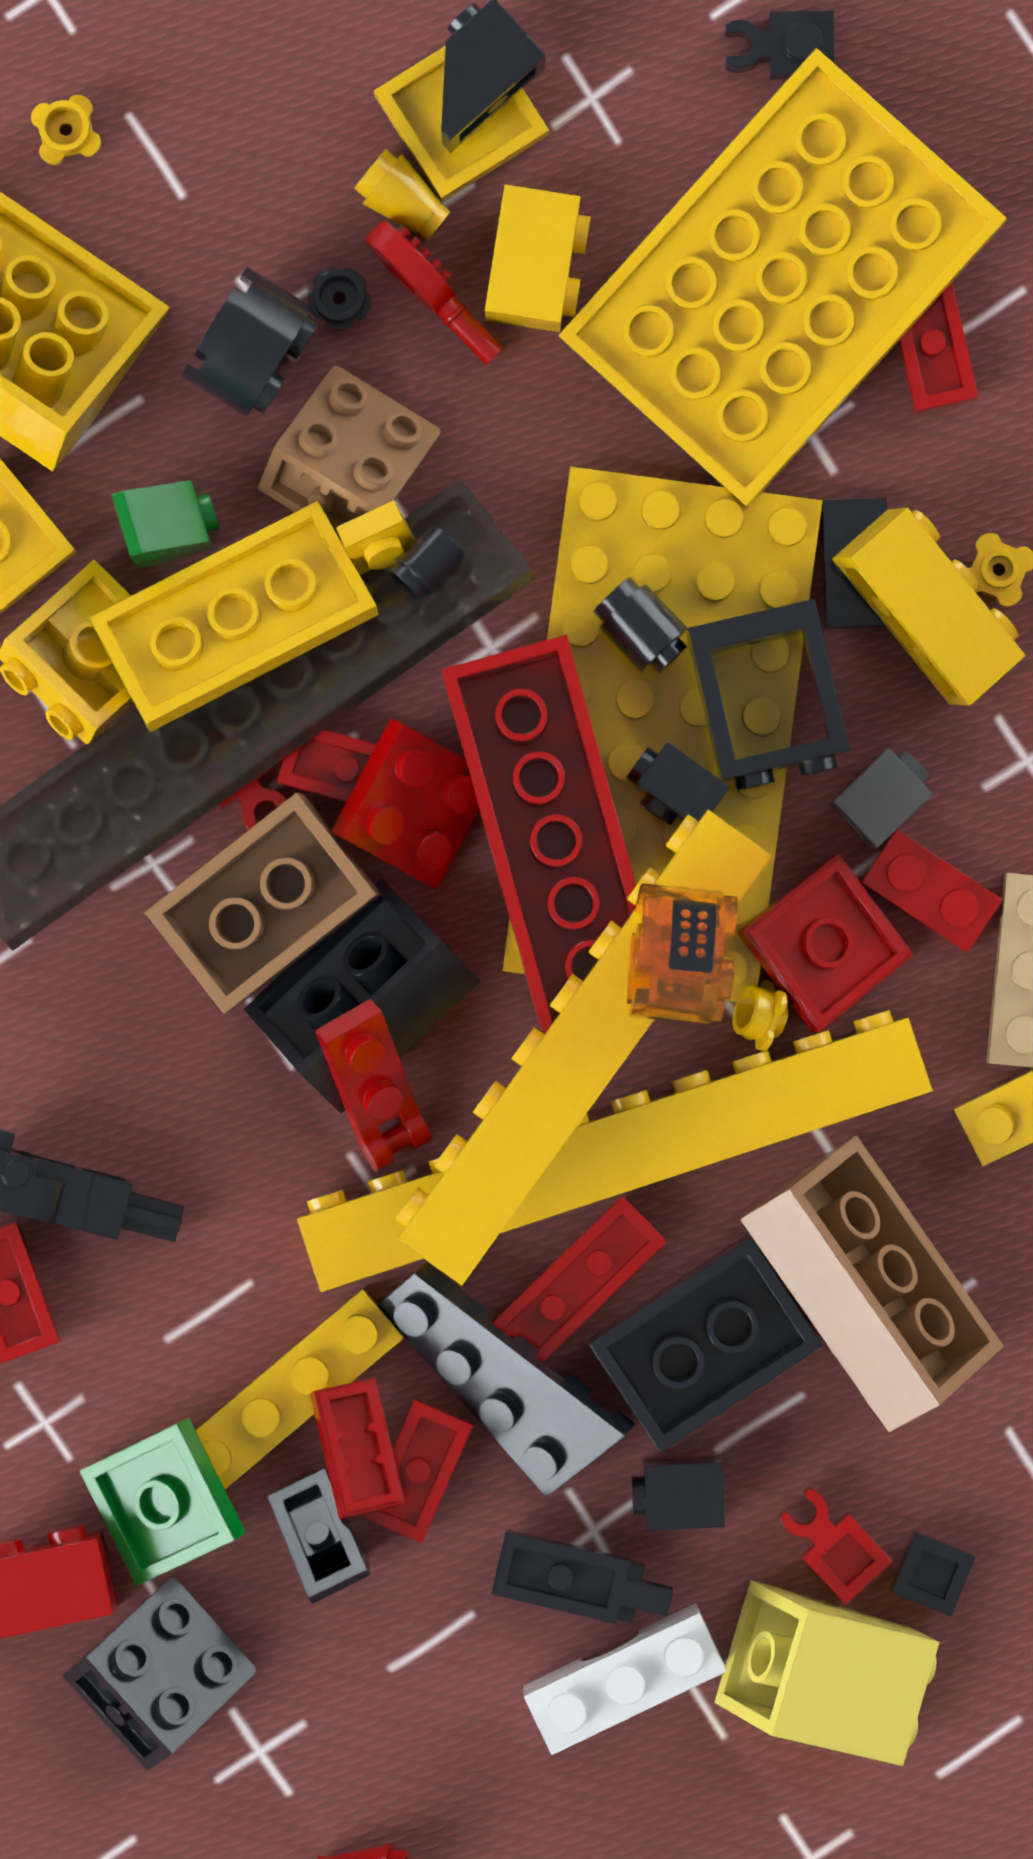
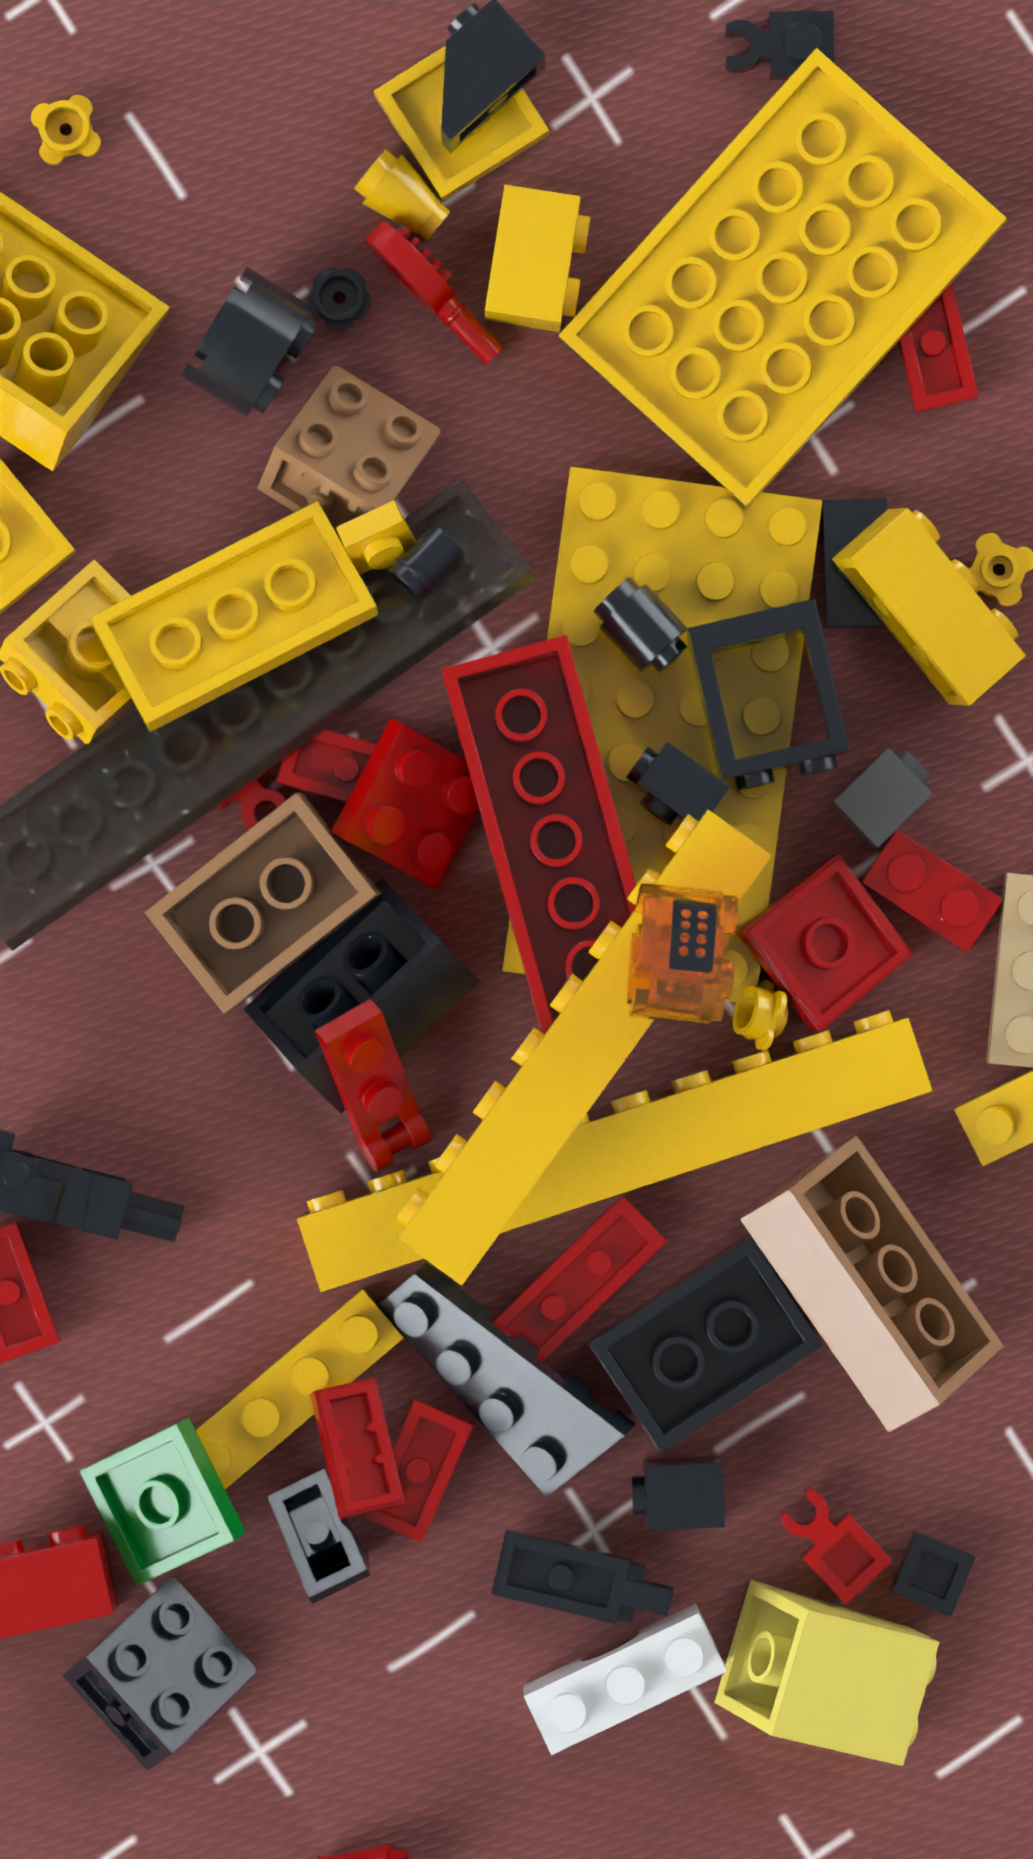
(165, 522): green slope -> none

